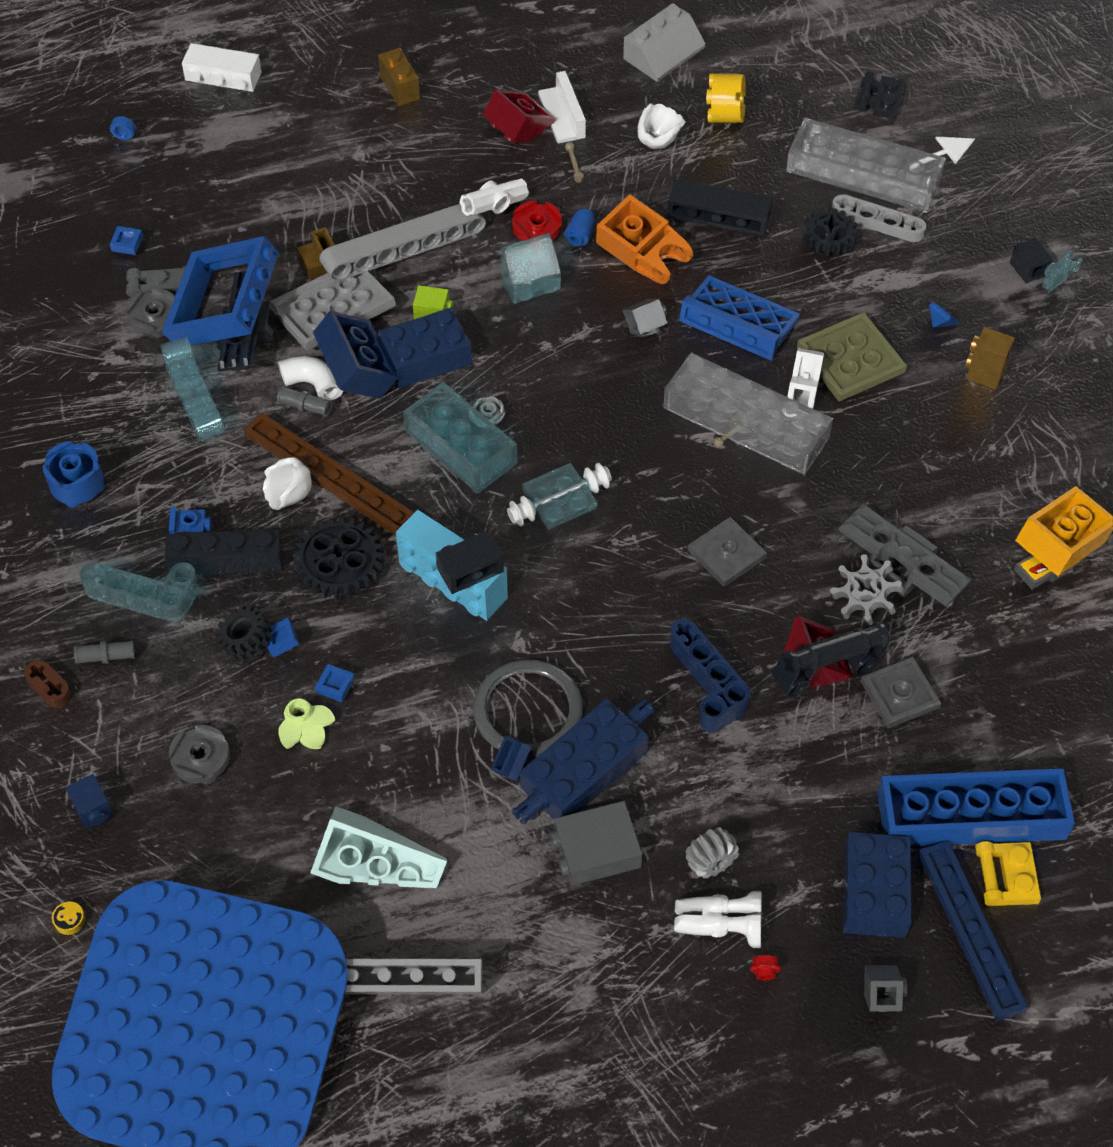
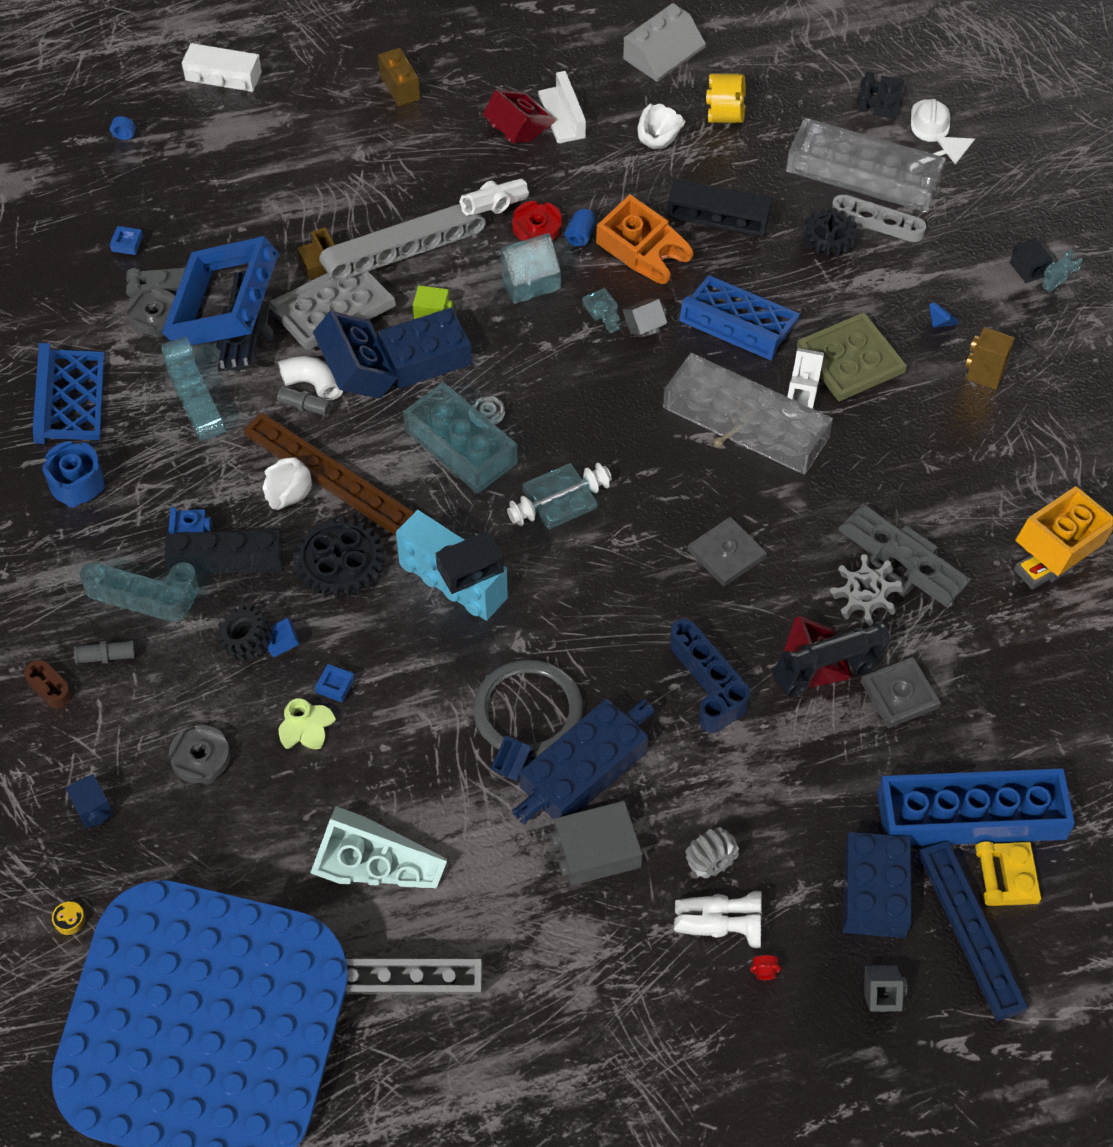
(44, 394): none -> blue fence
(578, 176): dark tan hinge -> none
(603, 306): none -> clear light blue plate
(930, 120): none -> white piece

